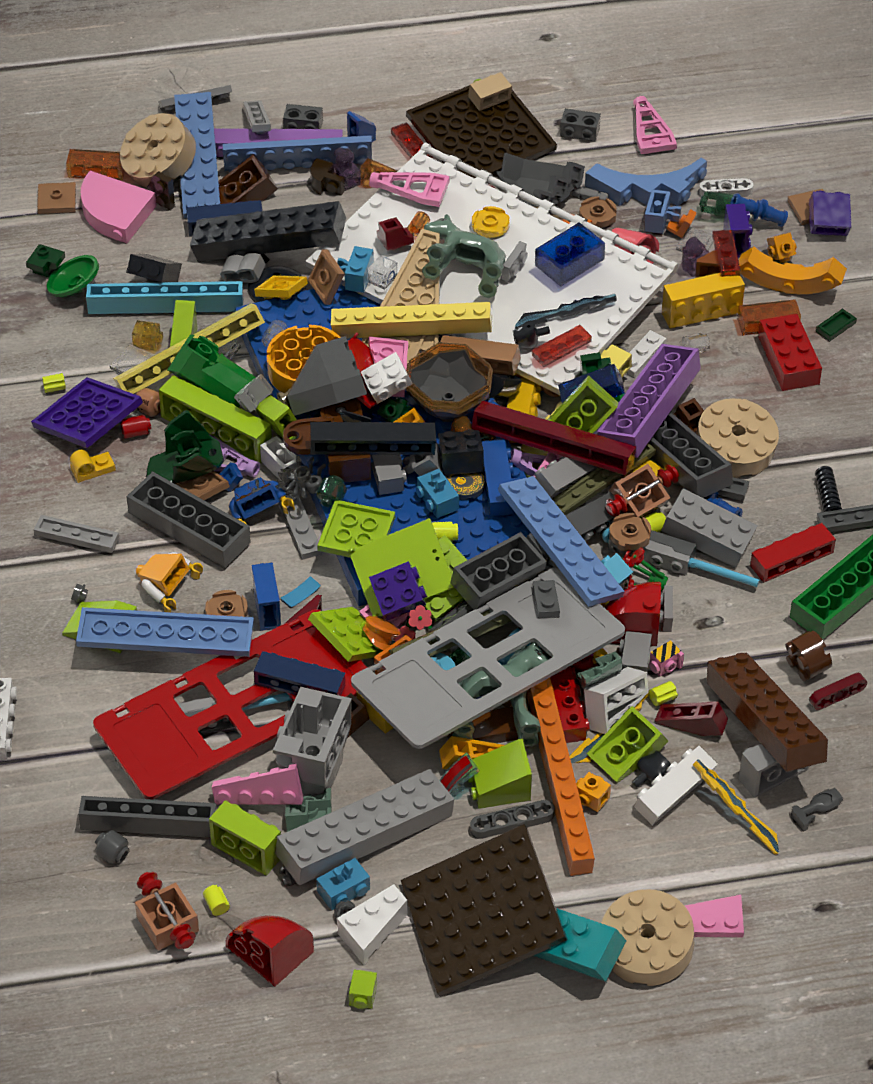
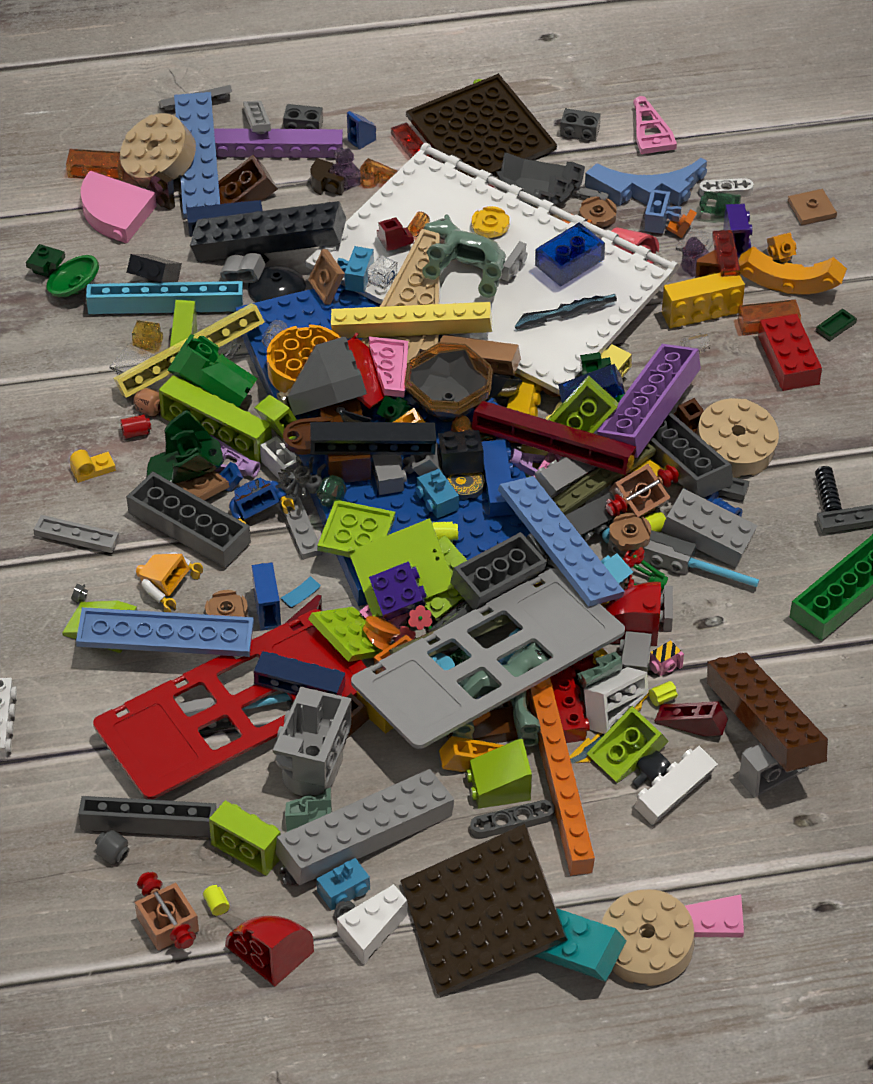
(53, 383): neon yellow piece -> none
(56, 198): medium nougat plate -> none
(87, 412): dark purple plate -> none
(253, 393): light grey brick -> none
(268, 788): bright pink wing -> none
(281, 287): yellow plate -> none
(296, 153): medium blue plate -> none
(363, 989): lime brick -> none
(386, 377): white plate -> none
(432, 194): bright pink plate -> none
(459, 773): slope -> none
(490, 91): tan brick -> none
(528, 335): black piece -> none
(546, 599): dark grey plate -> none
(561, 345): clear red plate -> none
(593, 791): light orange brick -> none
(644, 351): white plate -> none
(738, 806): yellow sword -> none
(762, 210): blue piece -> none
(792, 552): red brick -> none
(808, 655): reddish brown brick -> none
(820, 802): dark grey piece -> none
(830, 213): dark purple brick -> none
(838, 691): dark red beam -> none

